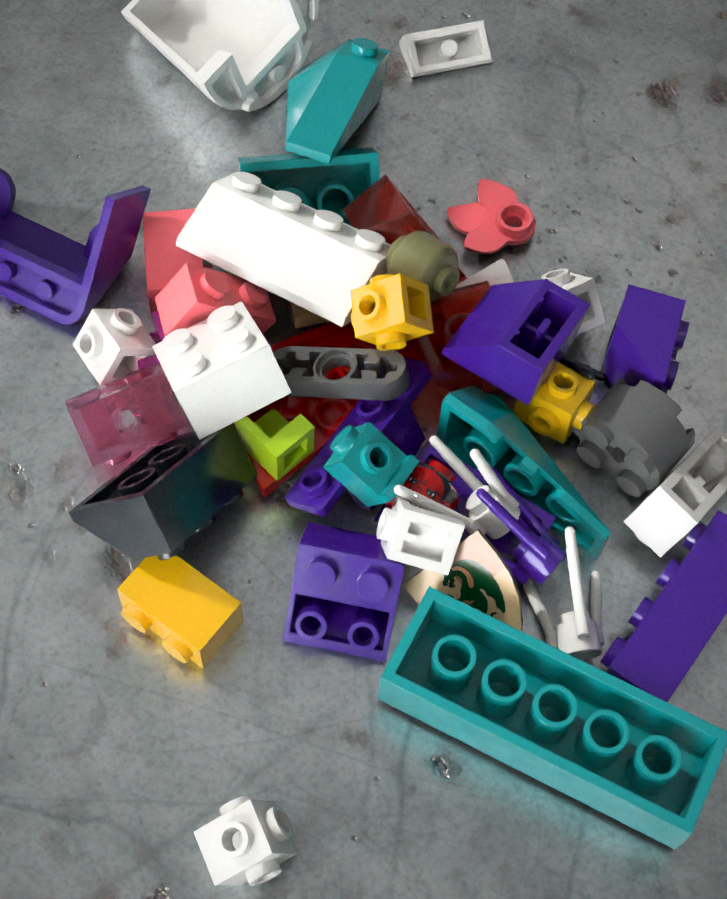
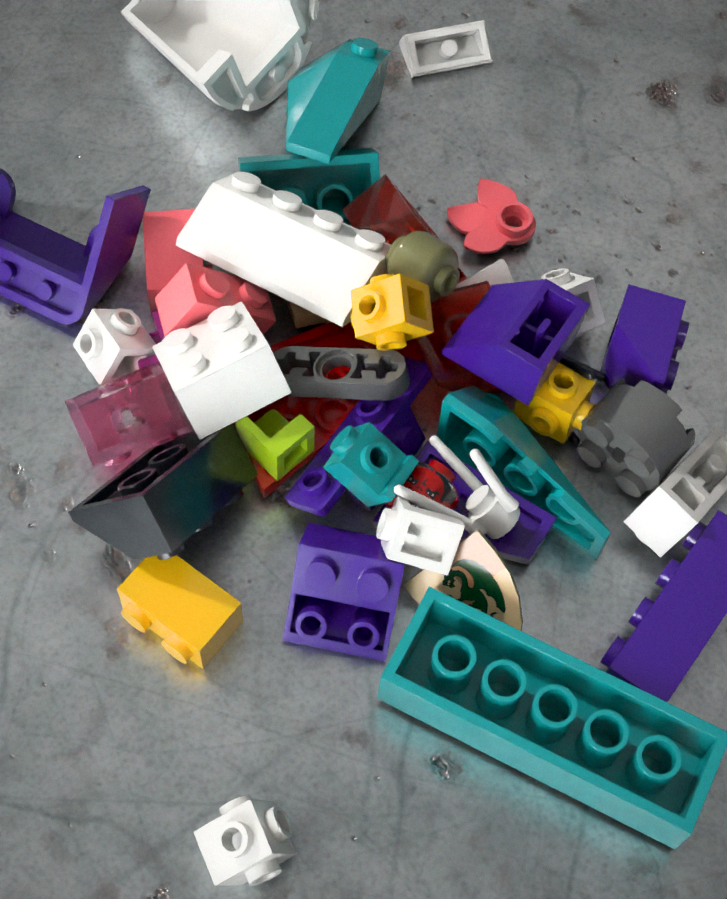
(538, 549): dark purple plant -> none
(577, 631): white plant -> none

